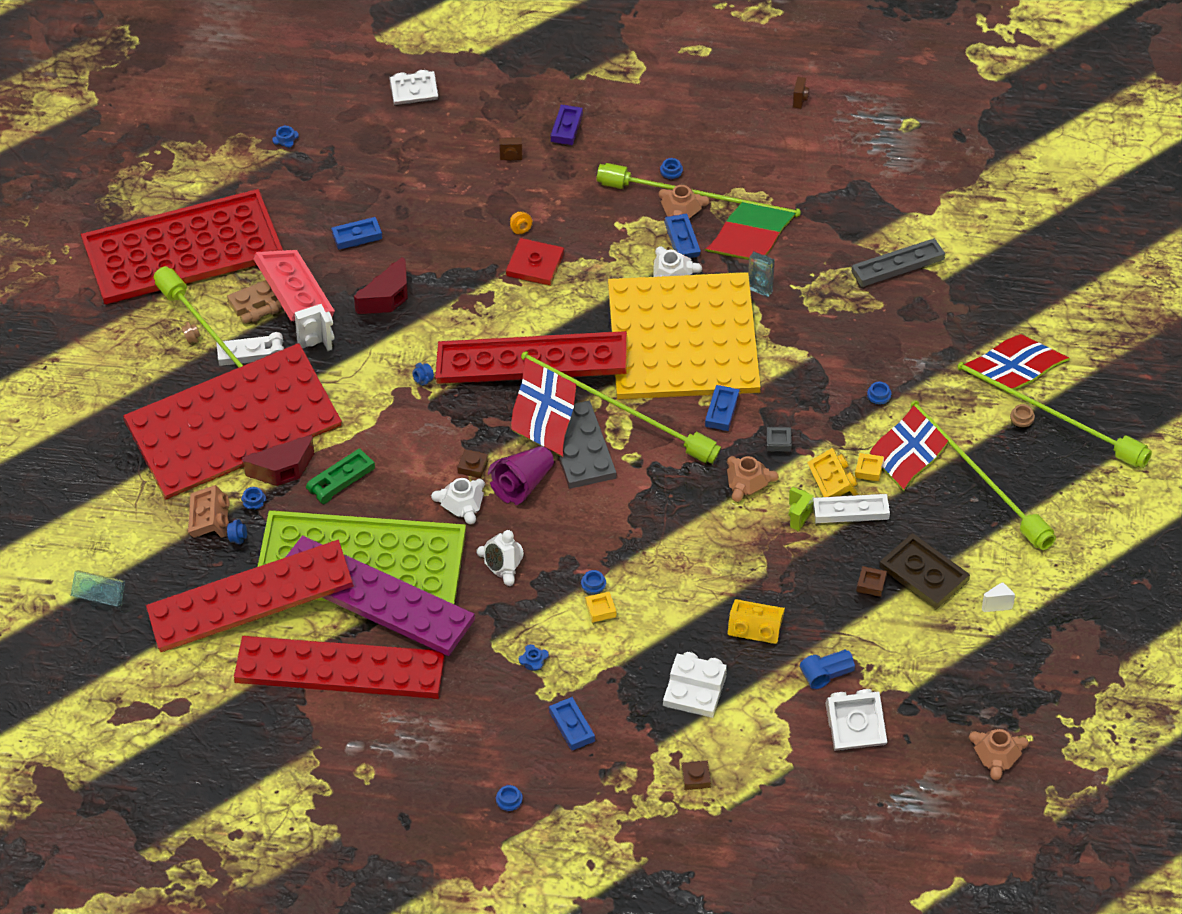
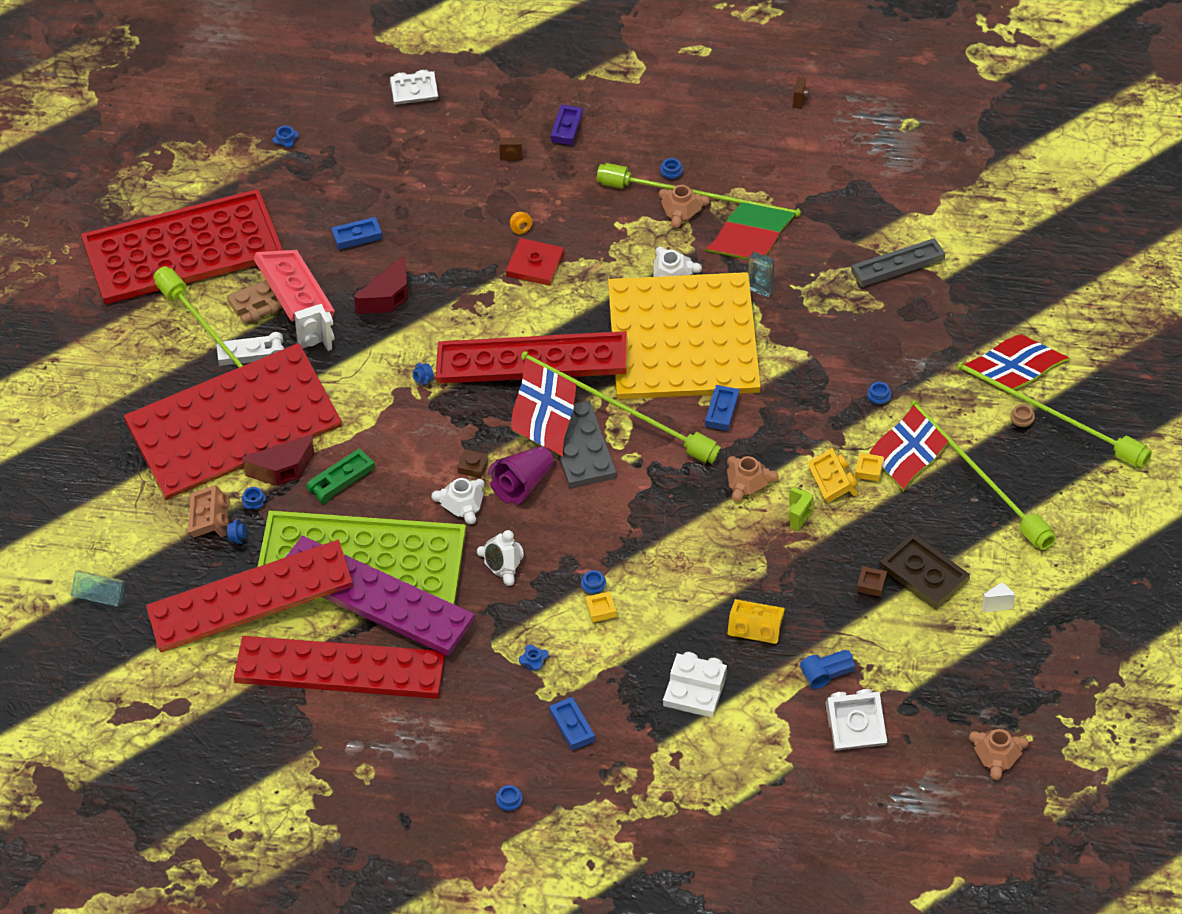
(191, 332): medium nougat plate -> none
(682, 235): blue plate -> none
(696, 775): reddish brown plate -> none
(779, 439): dark grey tile -> none
(851, 508): white plate -> none

